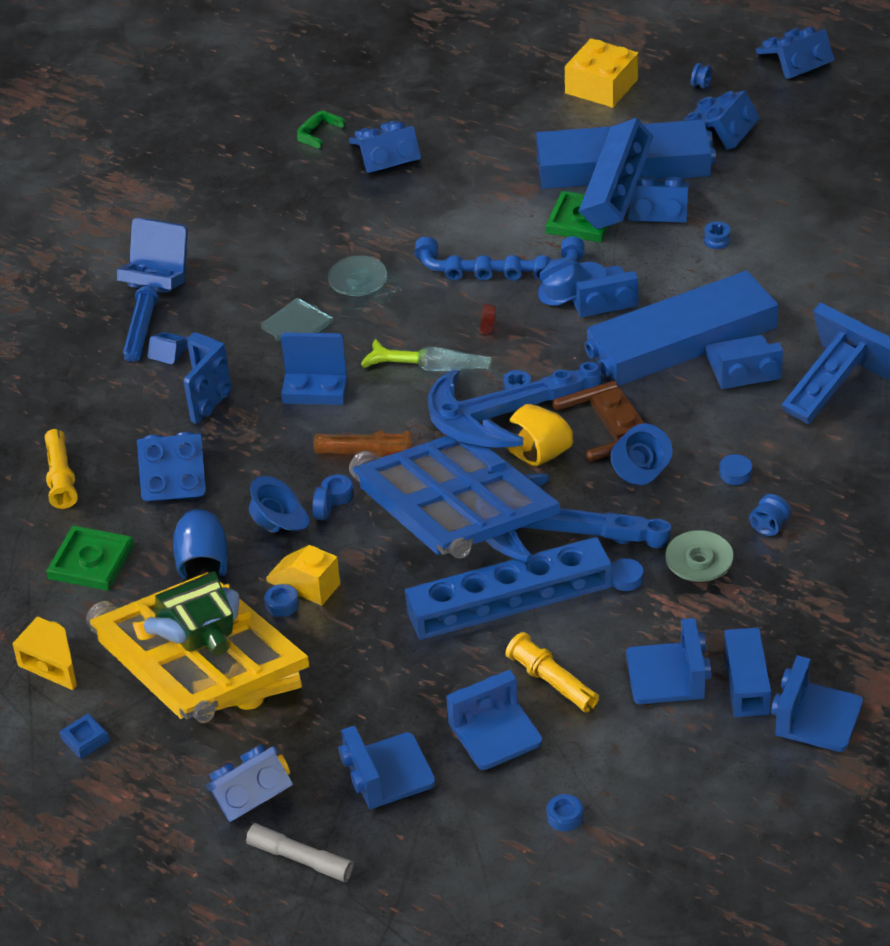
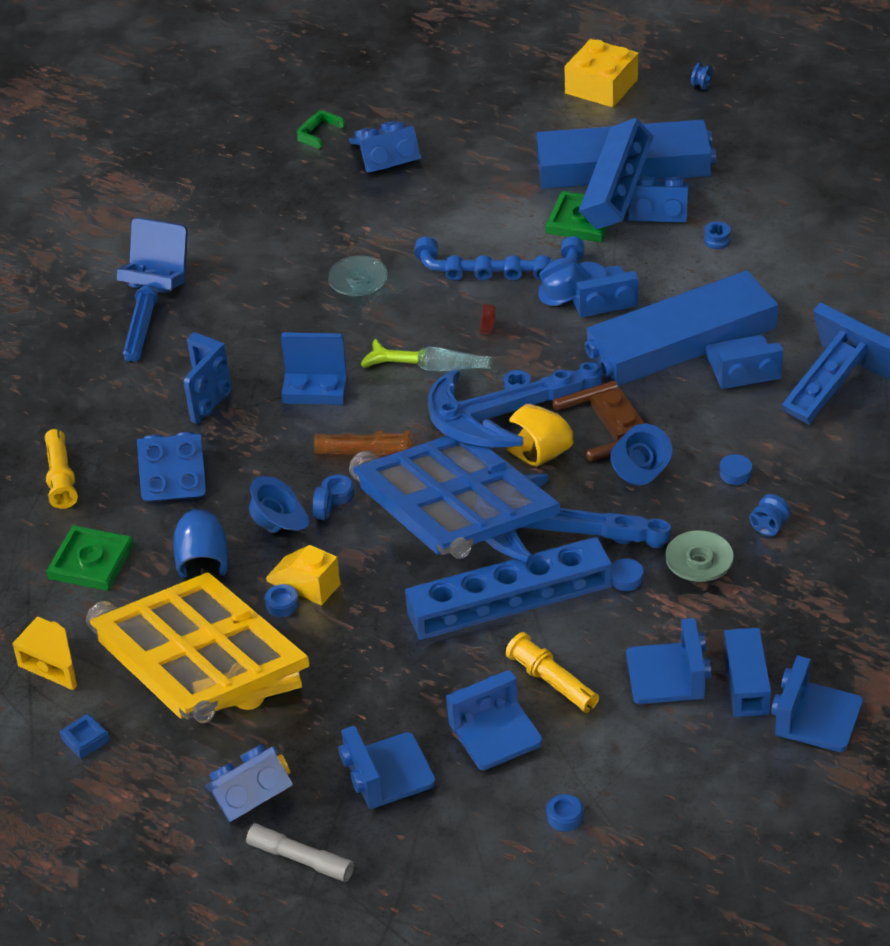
(167, 347): slope -> none
(193, 615): torso -> none
(296, 318): clear light blue piece -> none
(729, 114): blue bracket -> none
(799, 50): blue bracket -> none

